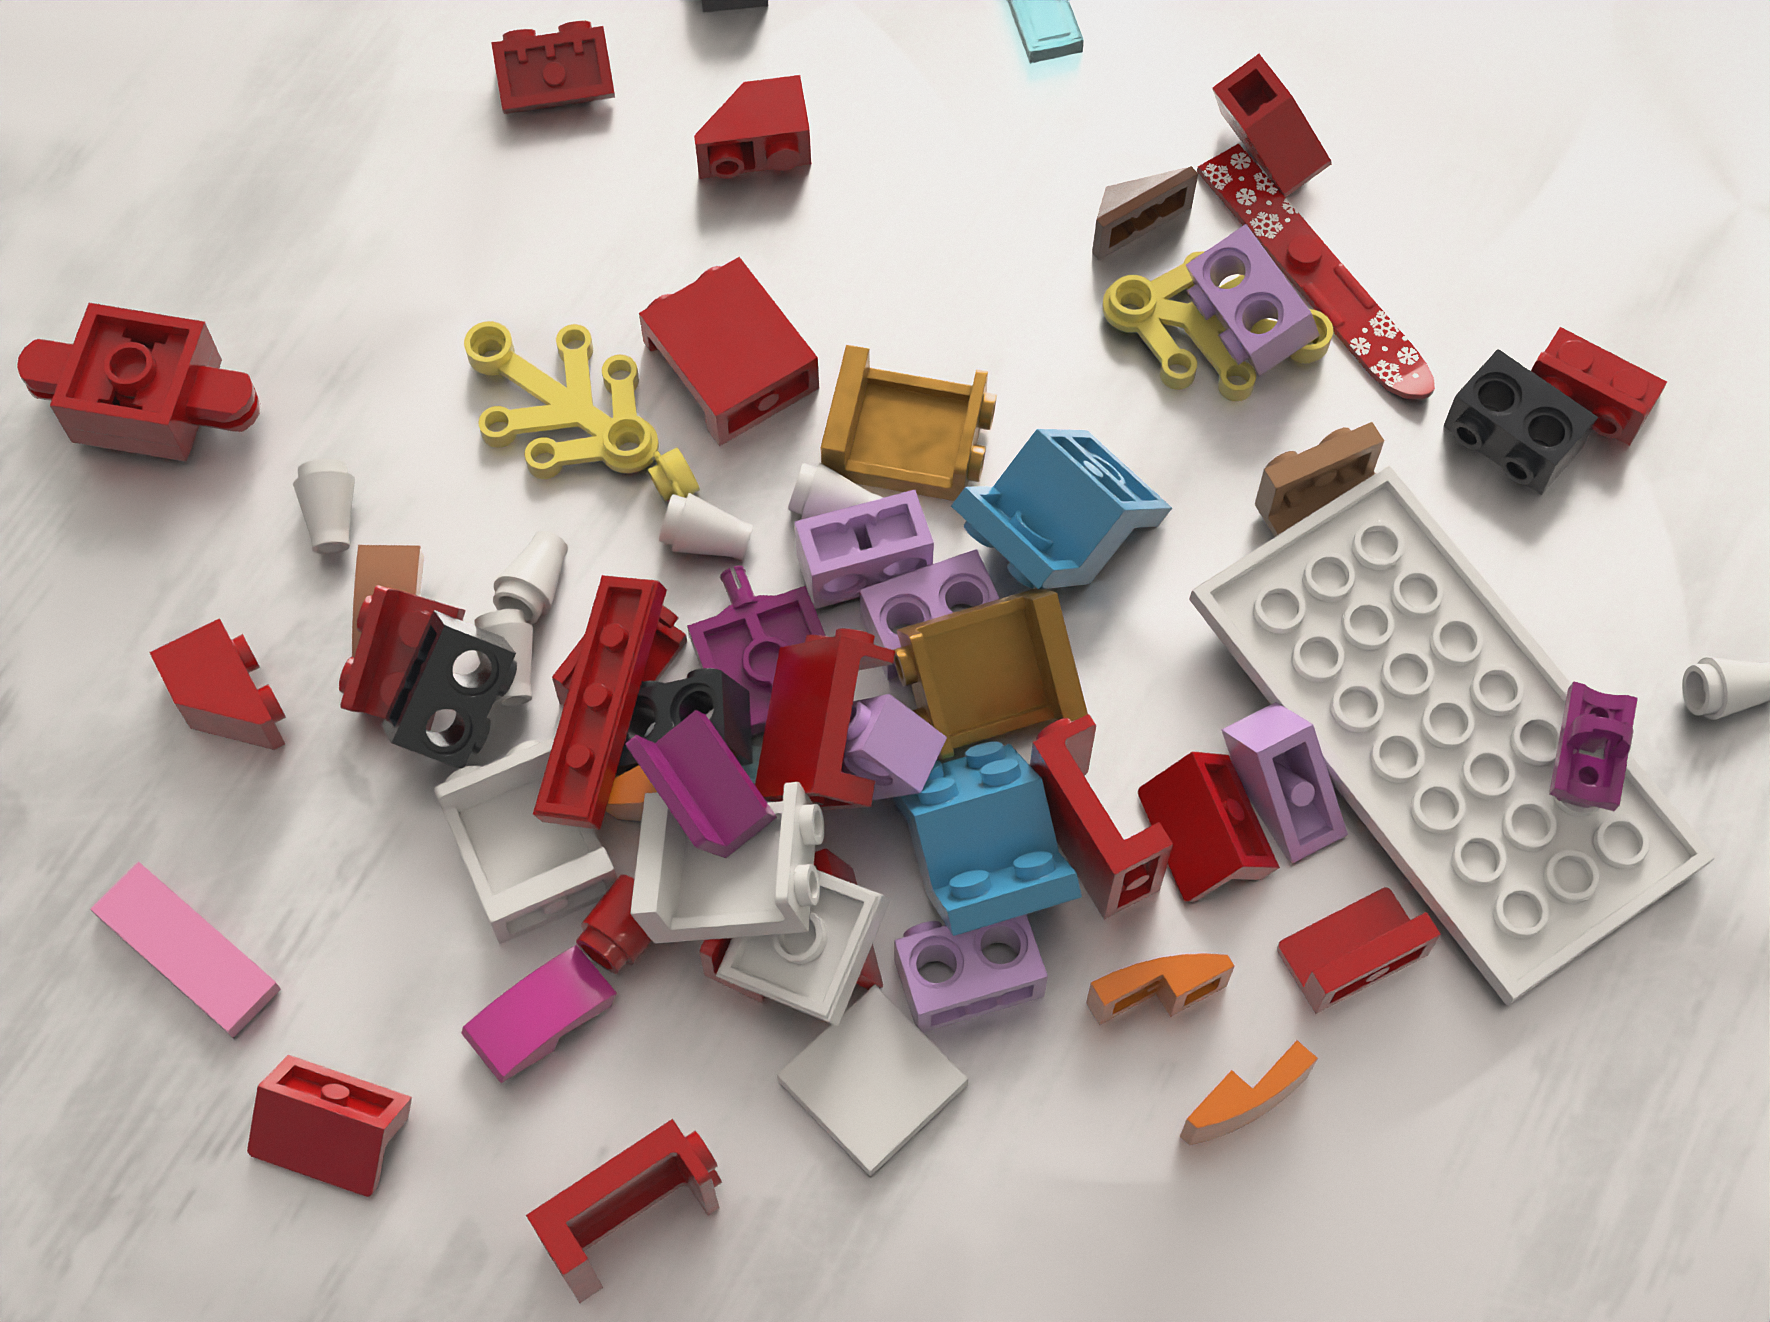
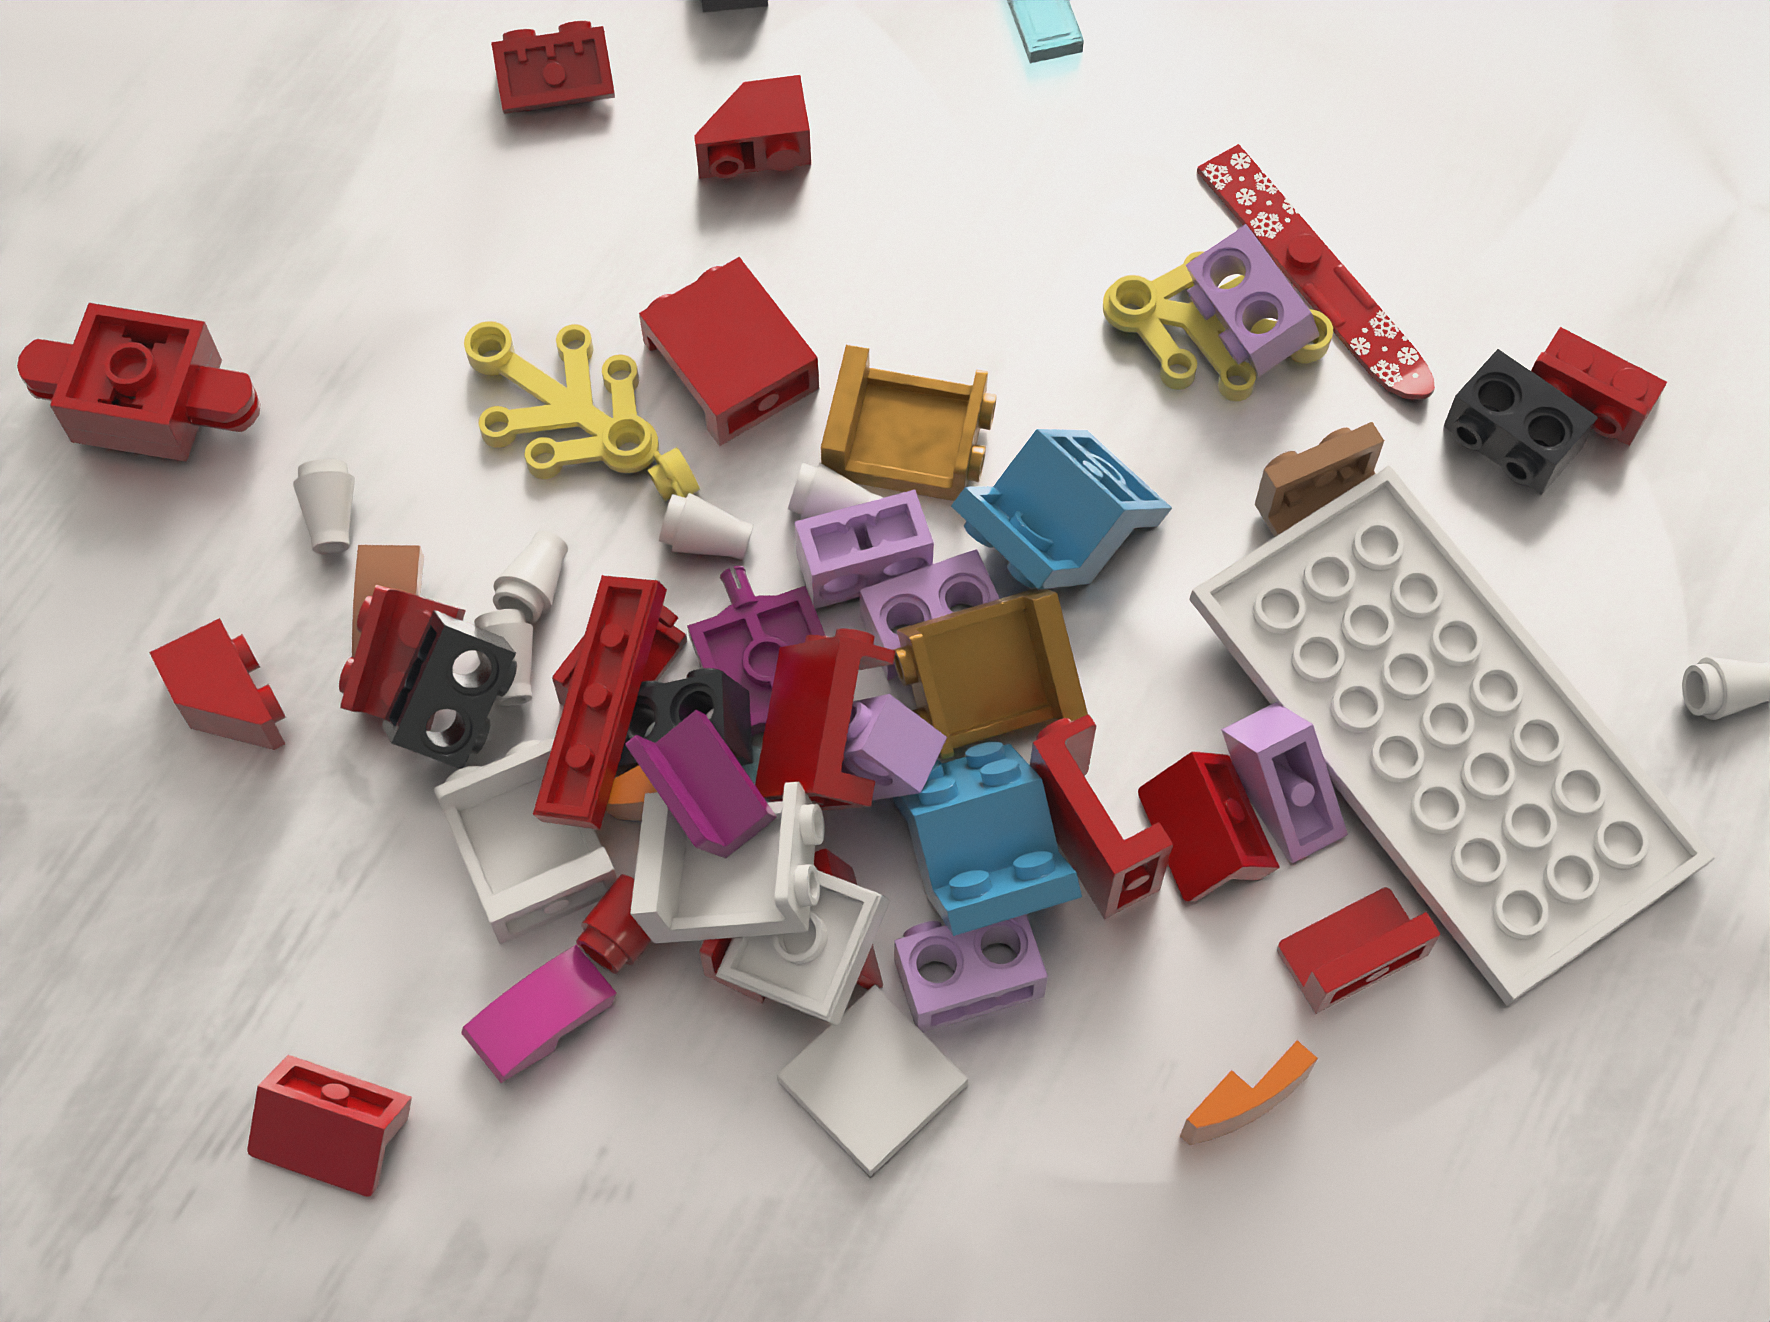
(186, 949): bright pink tile -> none
(617, 1195): red panel -> none
(1140, 206): reddish brown slope -> none
(1175, 980): orange slope -> none
(1271, 125): red slope -> none
(1589, 724): magenta hips -> none

